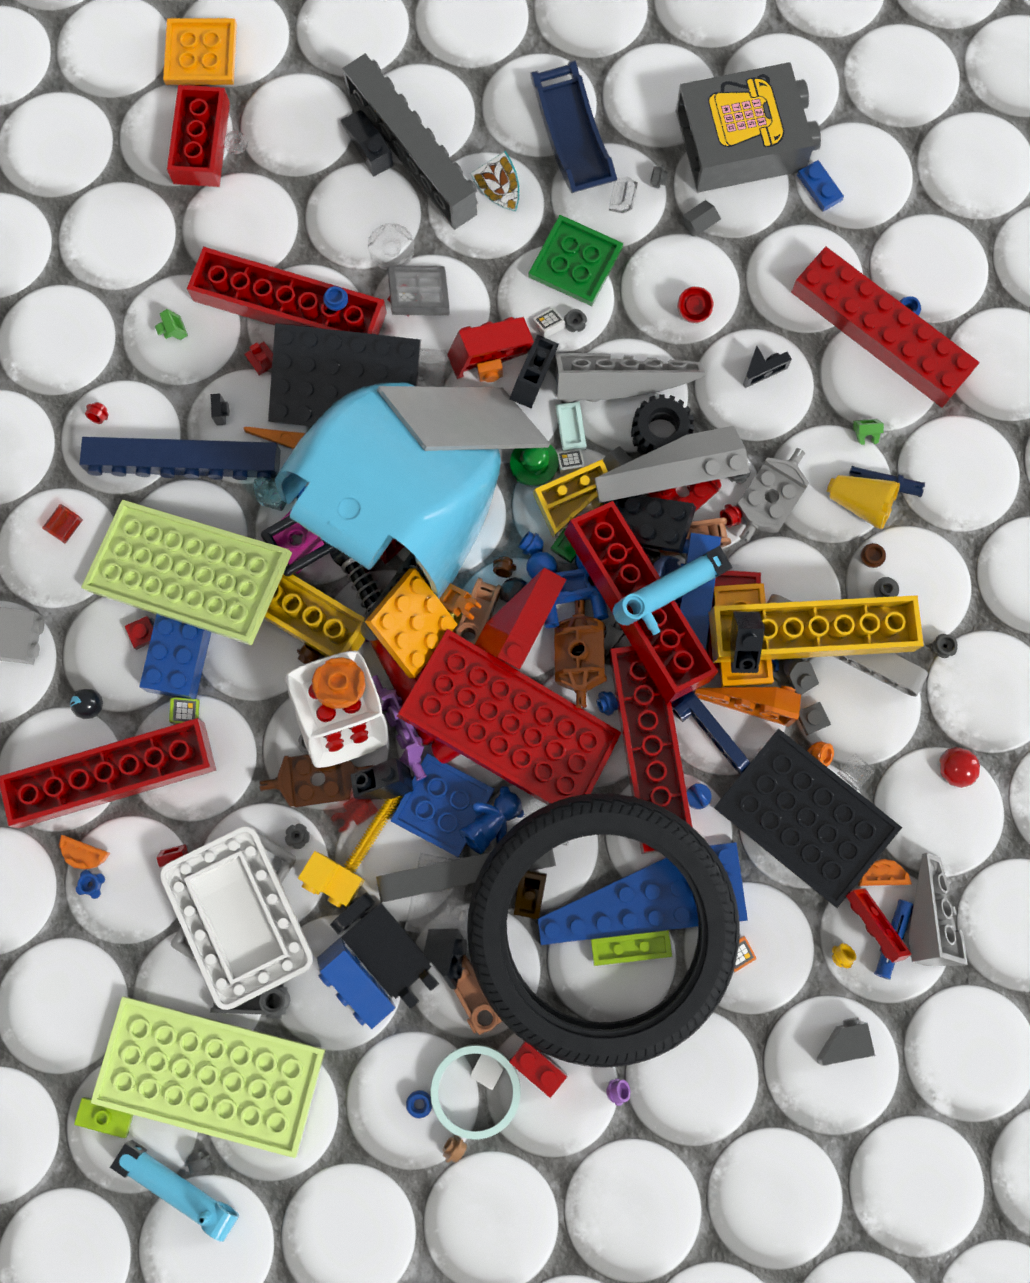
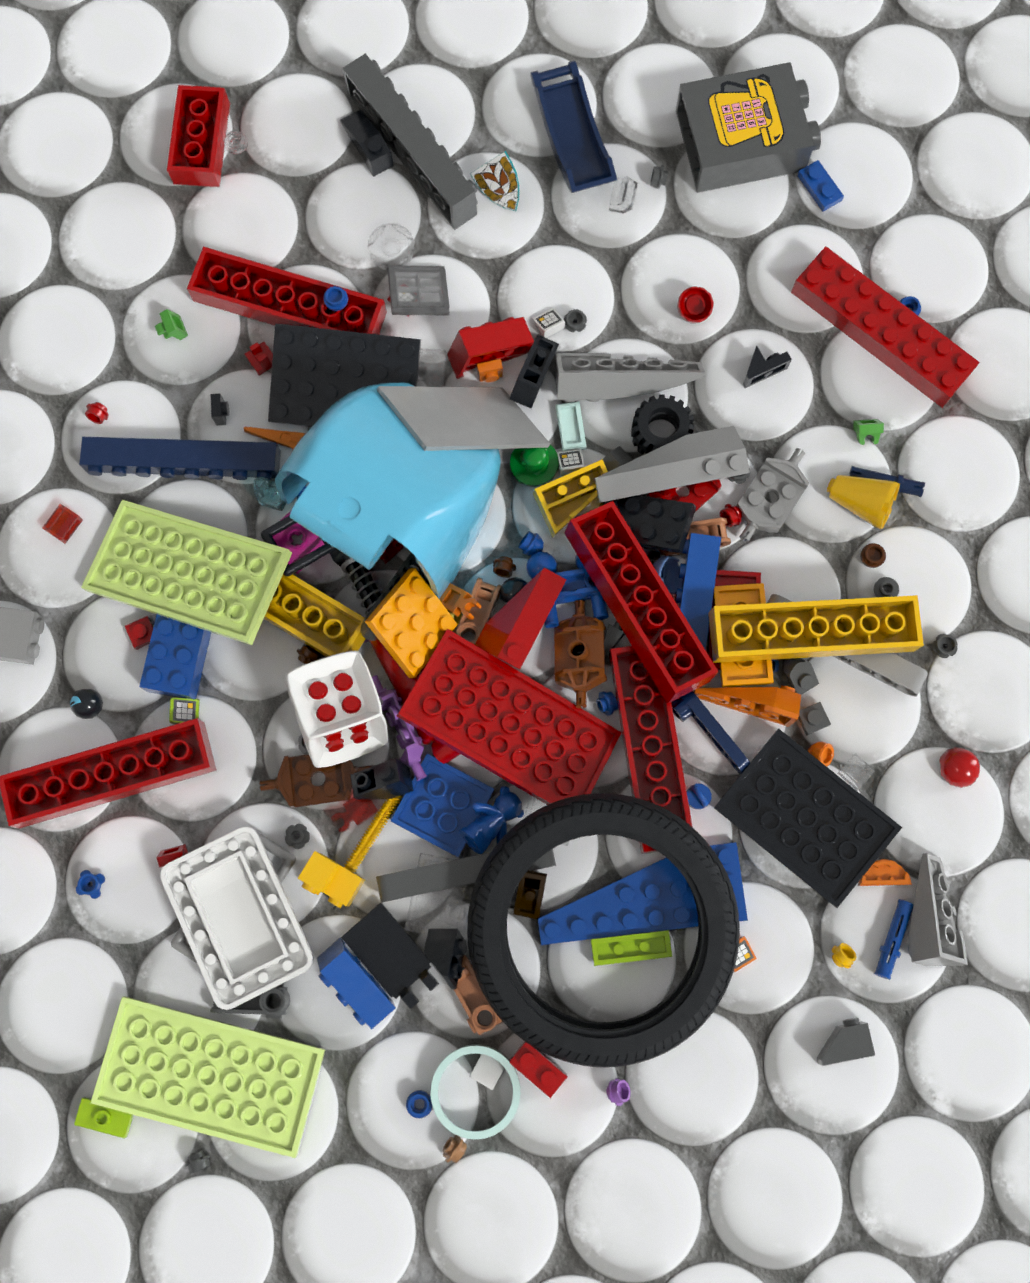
(81, 854): orange plate -> none
(200, 51): light orange plate -> none
(212, 1215): medium azure piece -> none
(338, 683): orange tile -> none
(352, 913): black beam -> none
(563, 548): green plate -> none
(575, 260): green plate -> none
(670, 588): medium azure piece -> none
(700, 218): dark grey piece -> none
(746, 641): black slope -> none
(878, 925): red plate -> none

